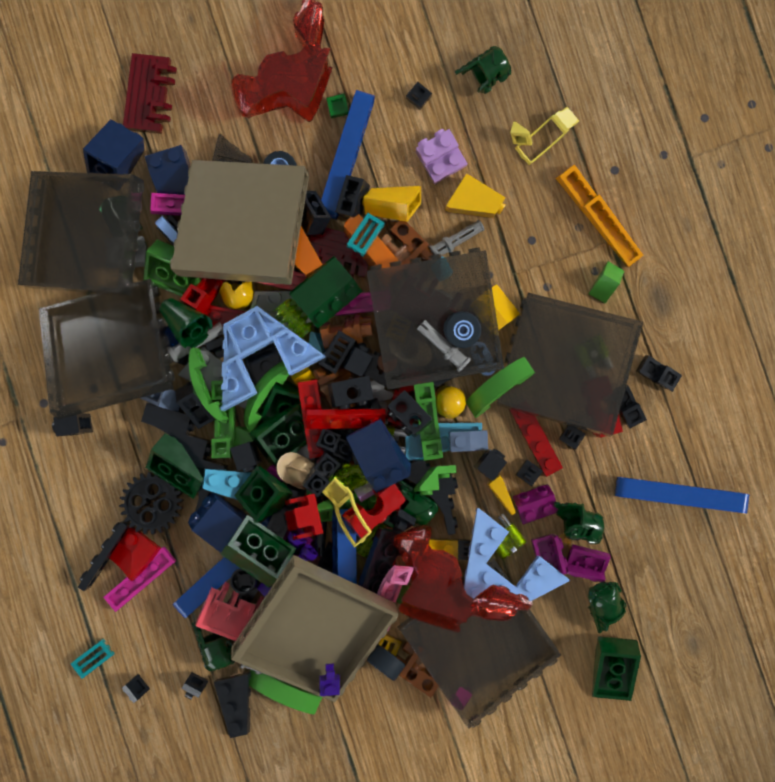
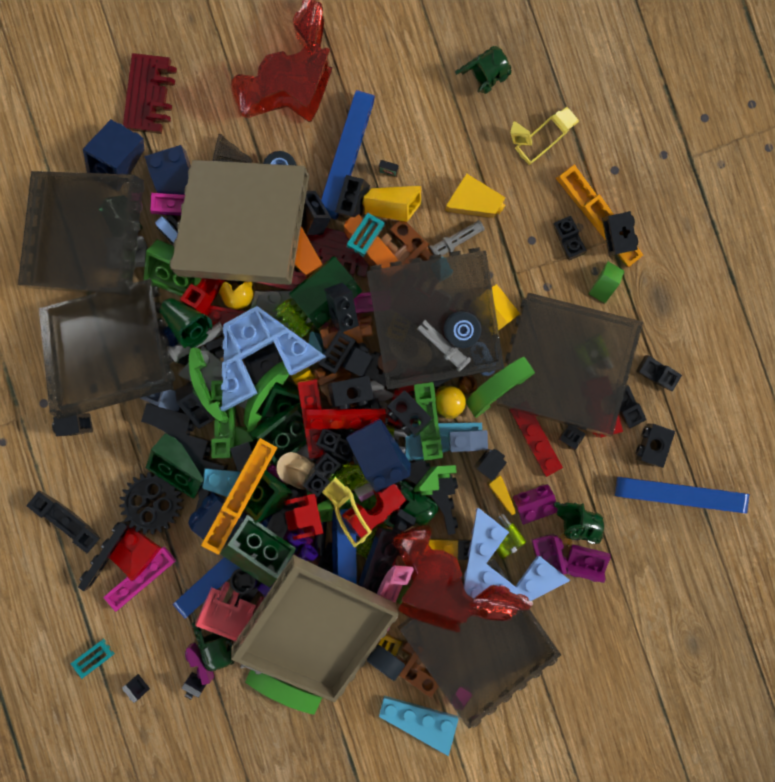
(65, 520): none -> black slope
(194, 658): none -> magenta slope
(234, 701): black wing -> none
(239, 496): none -> light orange slope
(330, 682): dark purple plate -> none
(337, 106): green tile -> none
(341, 307): none -> black brick
(388, 168): none -> black tile
(418, 95): black tile -> none
(423, 723): none -> medium azure wing
(440, 155): lavender plate -> none
(467, 384): none -> reddish brown tile
(529, 472): black tile -> none
(569, 239): none -> black slope
(606, 604): dark green helmet -> none
(615, 668): dark green slope -> none
(620, 243): none -> black brick
(663, 437): none -> black brick

